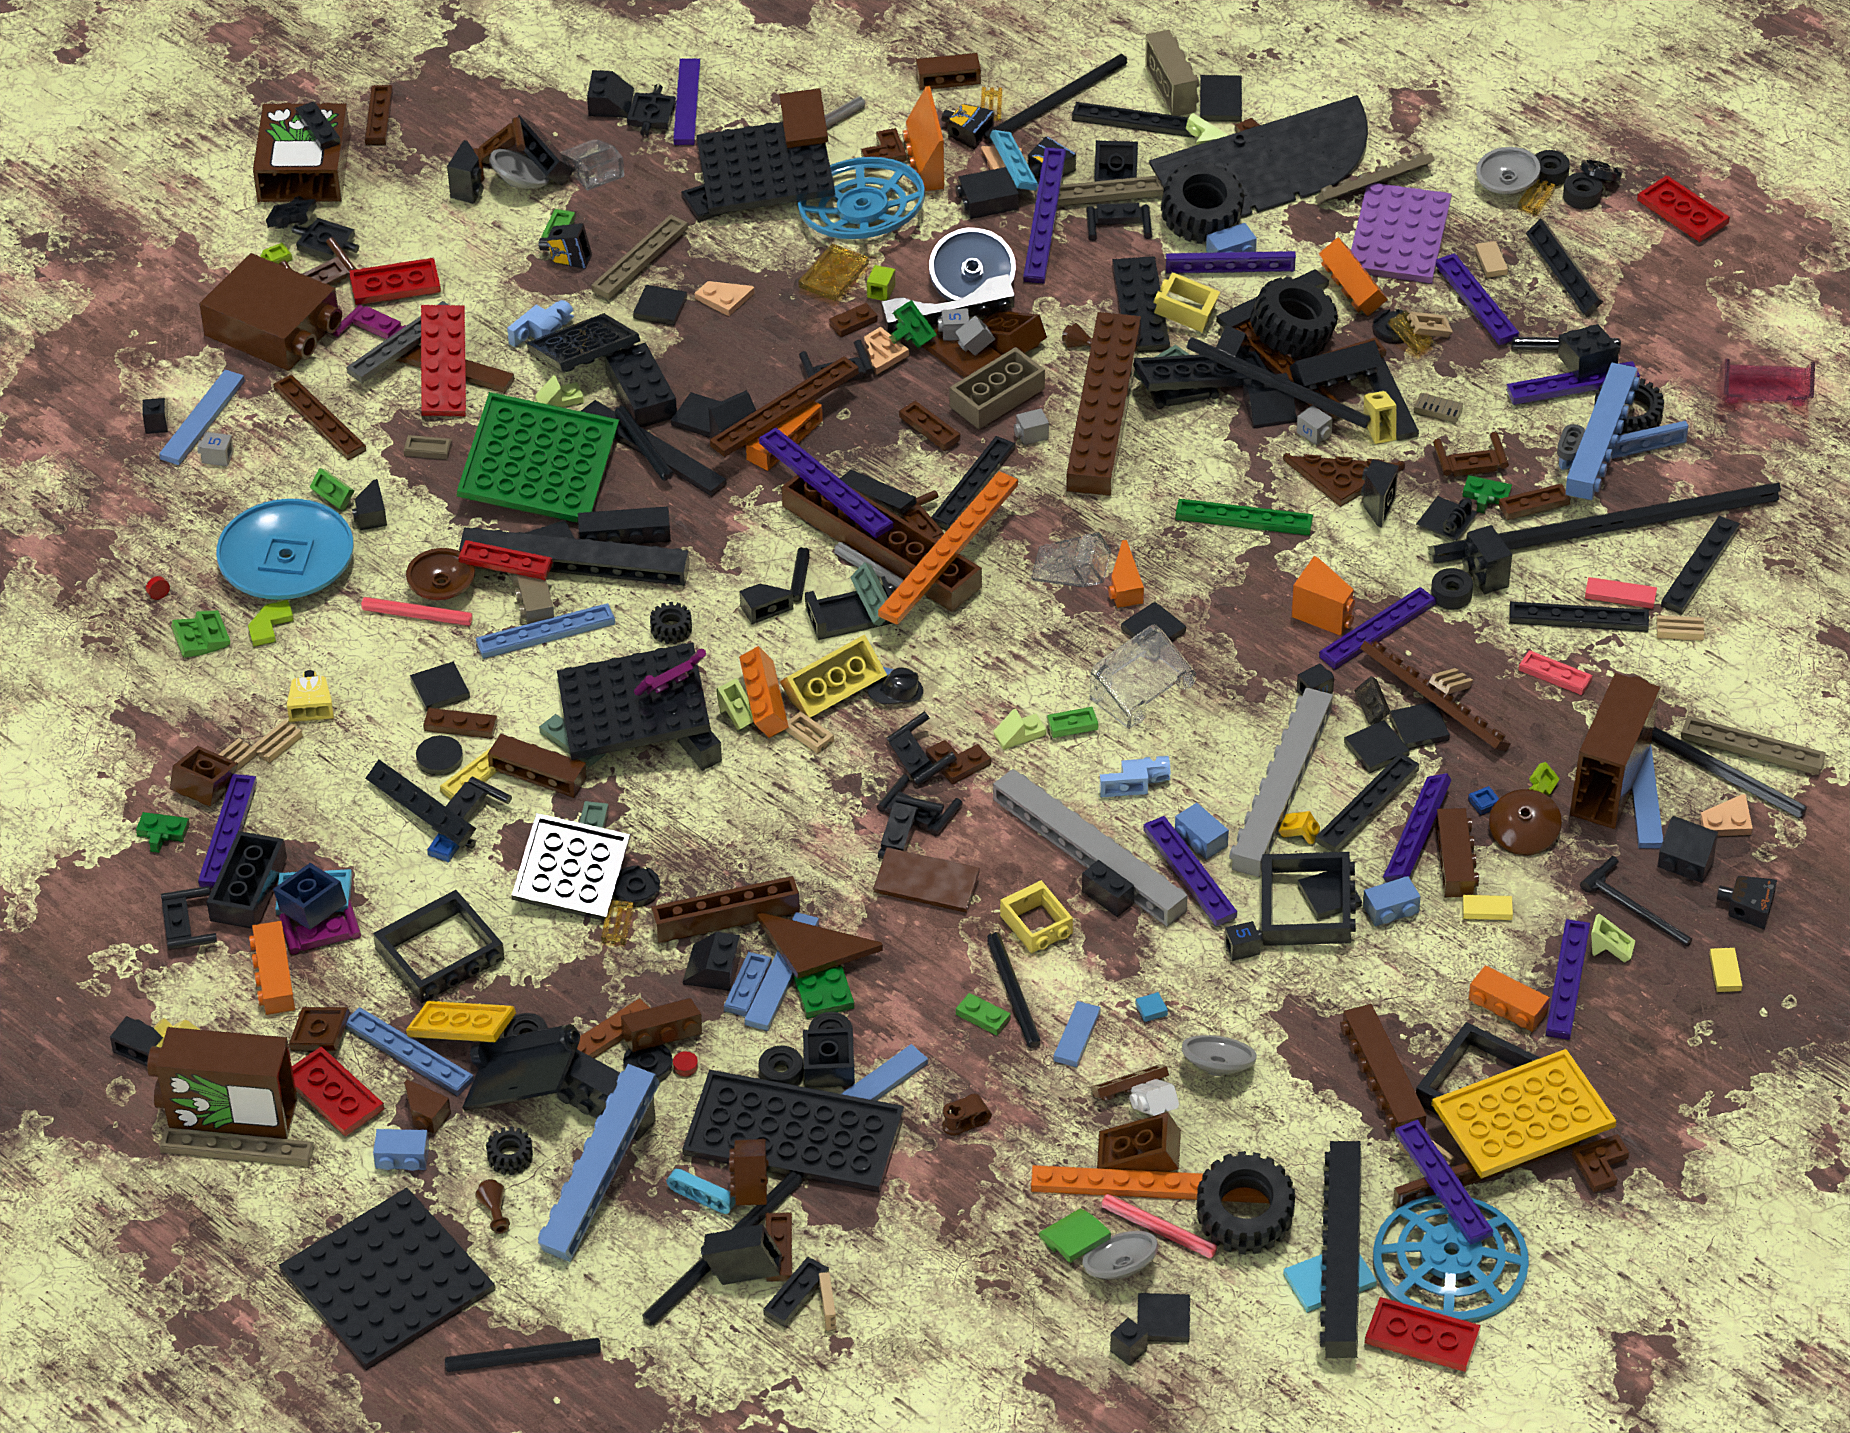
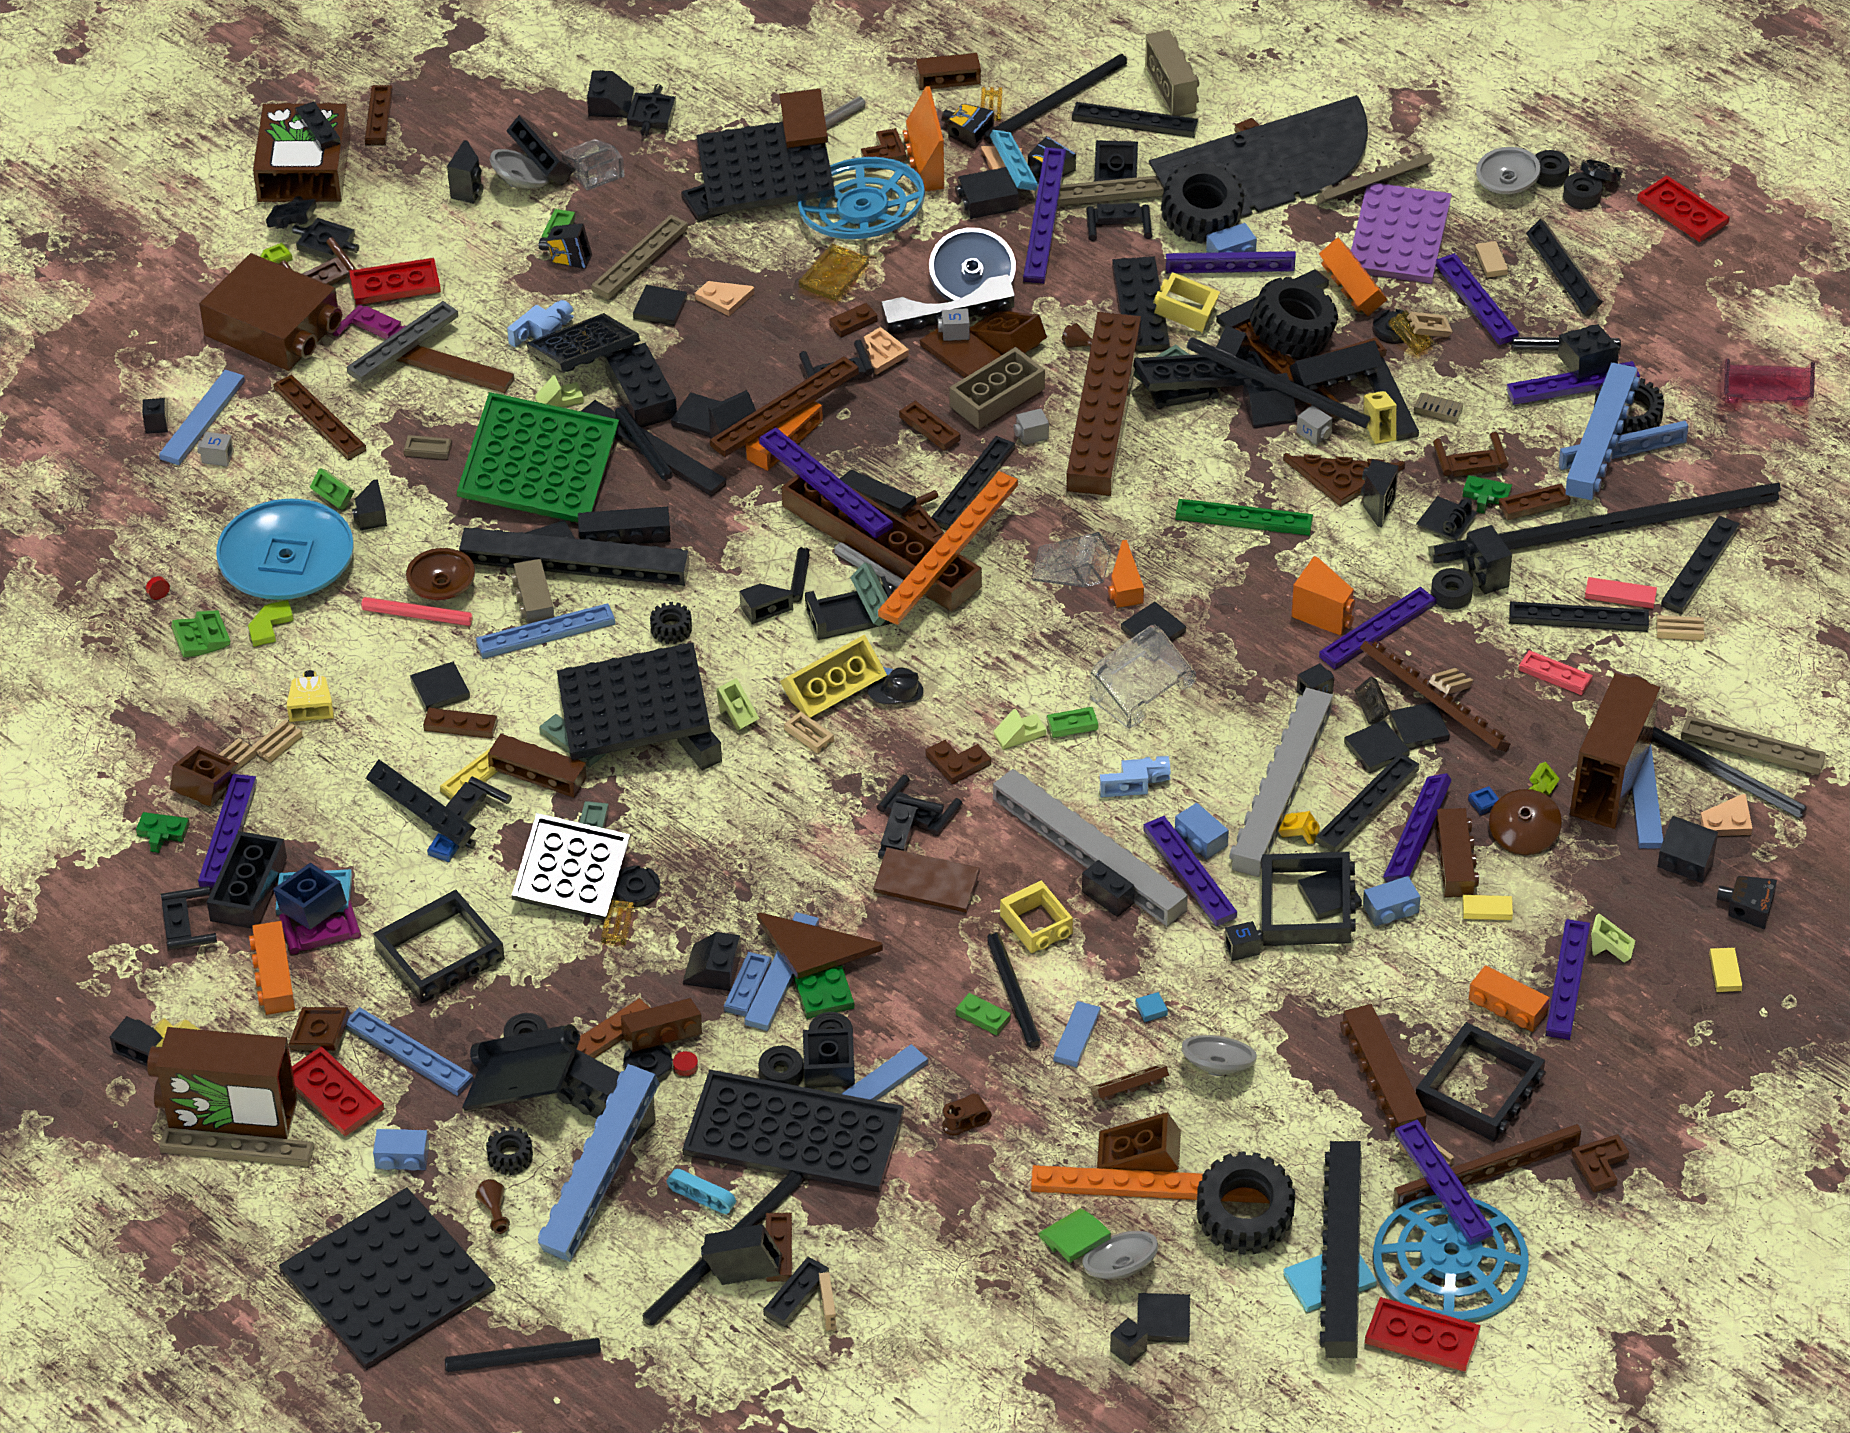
(426, 1107): reddish brown slope -> none
(439, 755): black tile -> none
(443, 360): red plate -> none
(461, 1021): yellow tile -> none
(503, 139): reddish brown plate -> none
(505, 560): red tile -> none
(675, 674): magenta plate -> none
(687, 101): dark purple tile -> none
(724, 909): reddish brown brick -> none
(749, 1172): reddish brown brick -> none
(763, 692): orange brick -> none
(881, 283): lime brick -> none
(912, 326): green hinge -> none
(913, 755): black plate -> none
(974, 336): light grey brick -> none
(1154, 1097): white brick -> none
(1159, 1226): coral axle -> none
(1203, 129): yellowish green slope -> none
(1221, 97): black tile -> none
(1523, 1113): yellow plate -> none
(1541, 186): clear yellow tile -> none
(1570, 441): dark grey plate -> none
(1596, 881): black bar -> none

